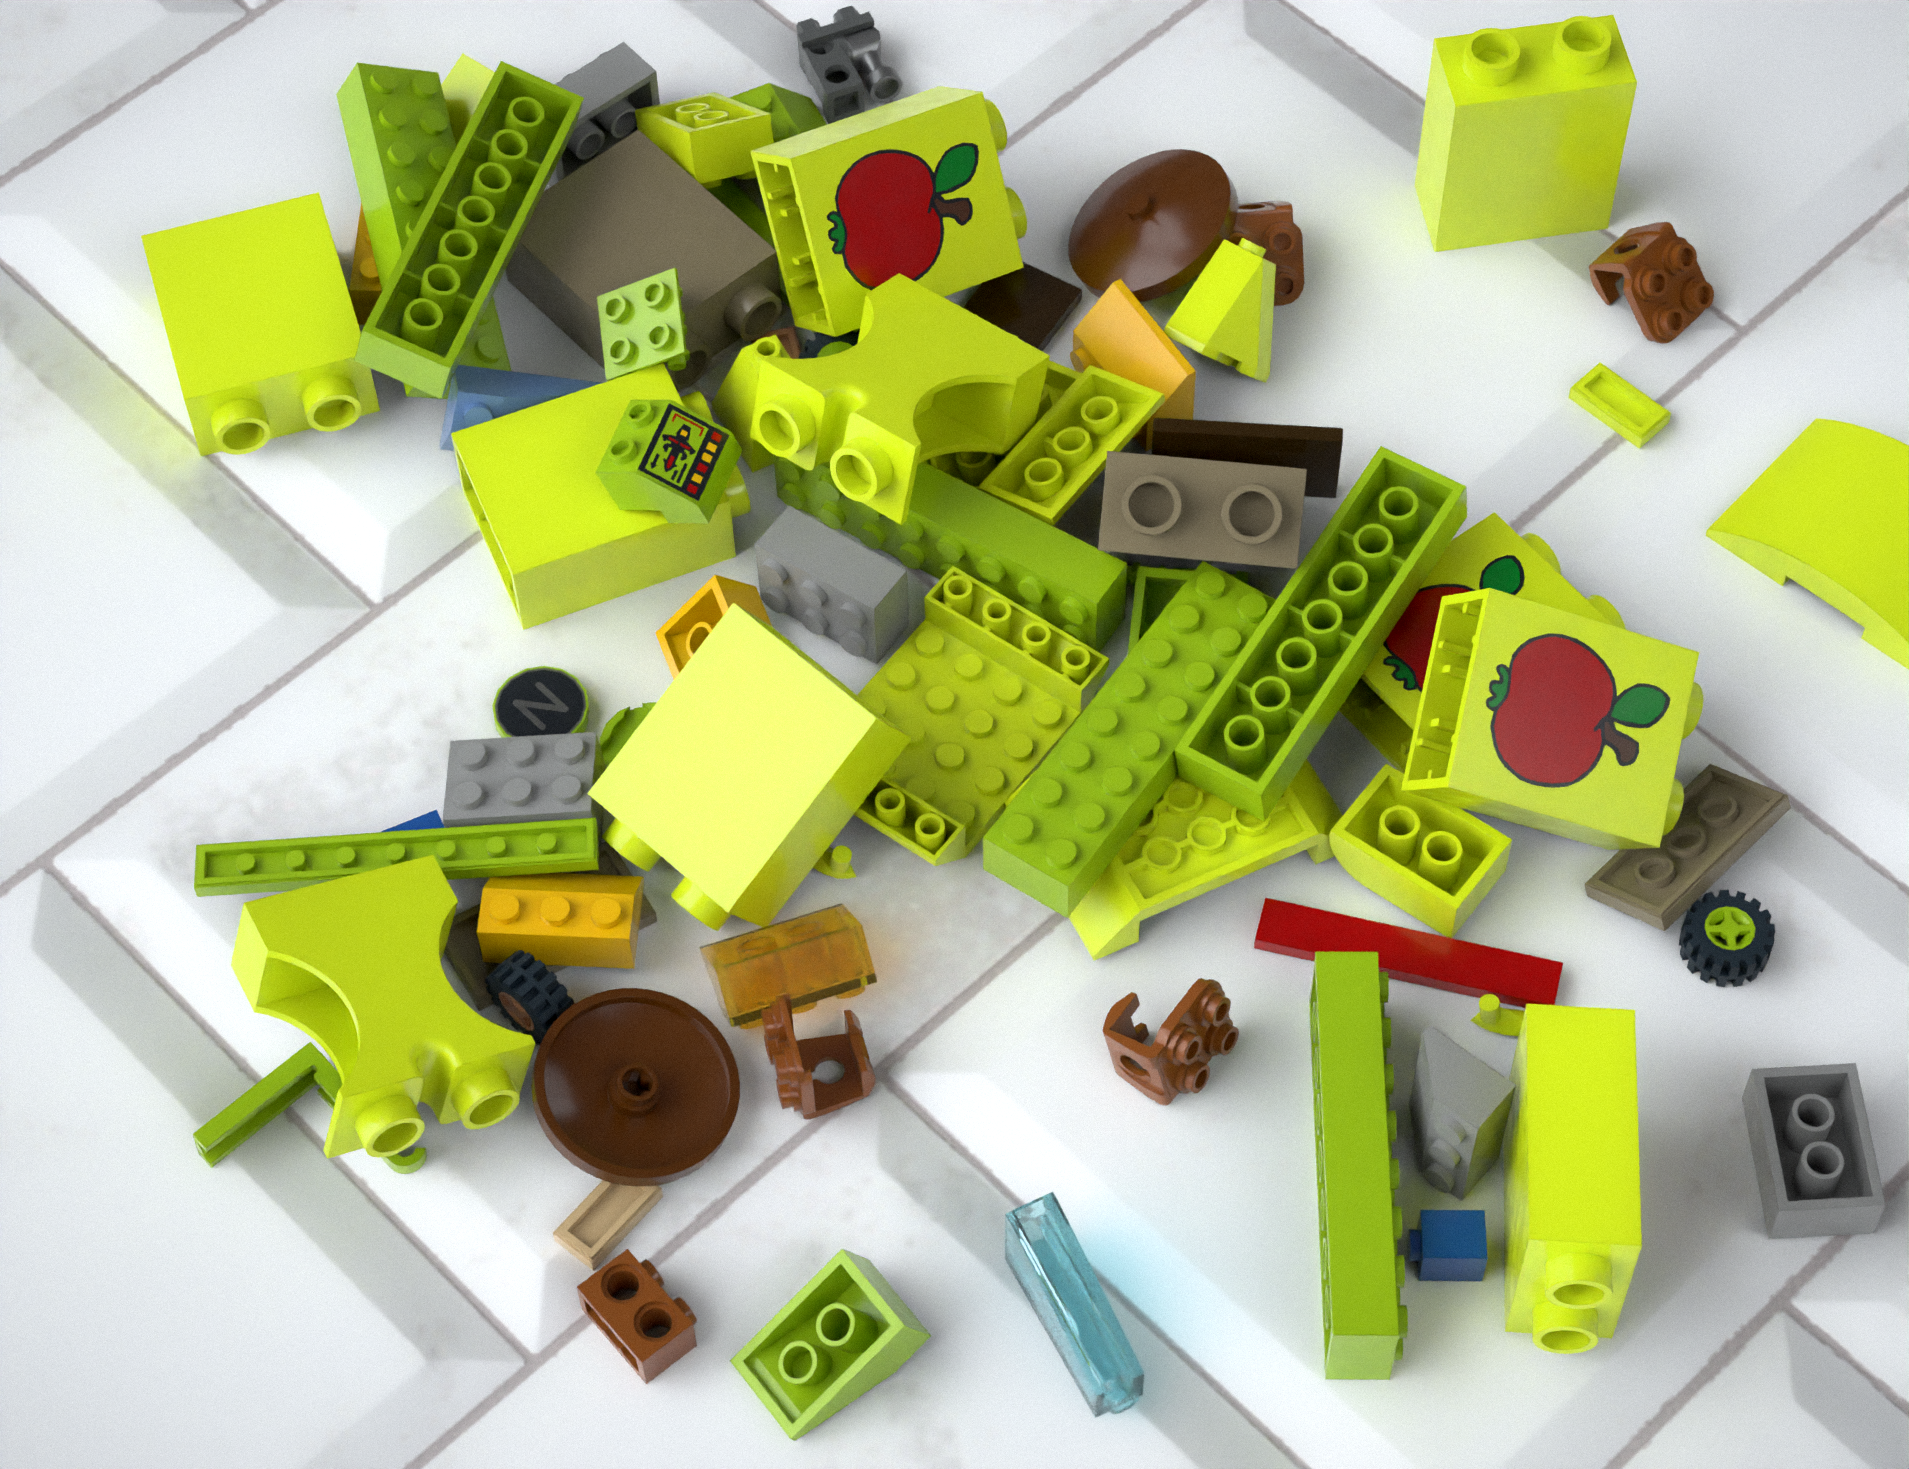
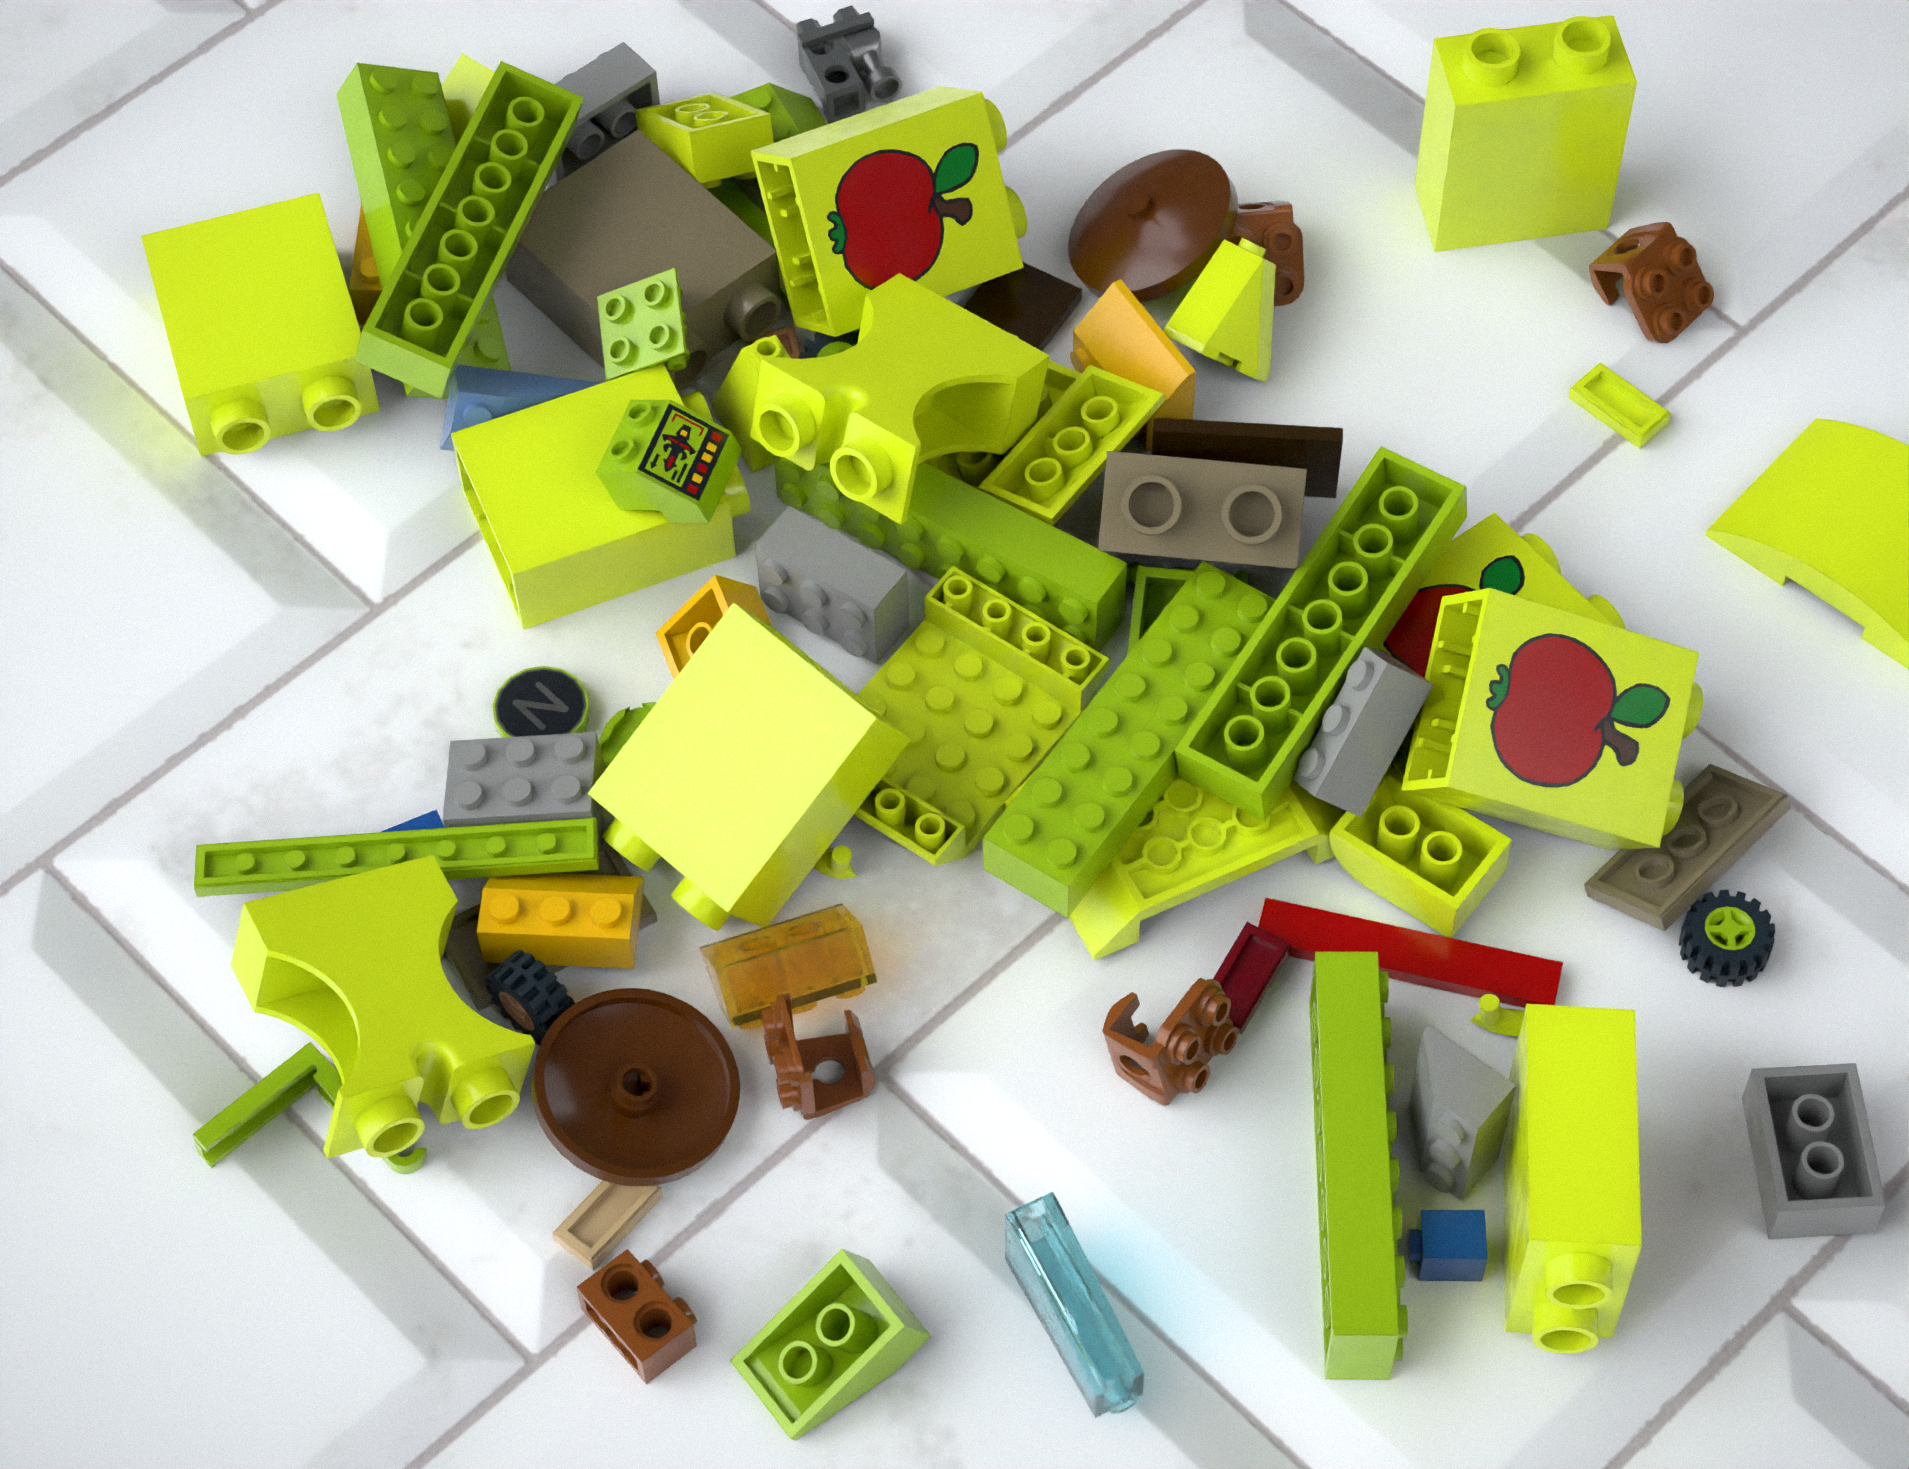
(1250, 971): none -> dark red tile
(1362, 731): none -> light grey slope

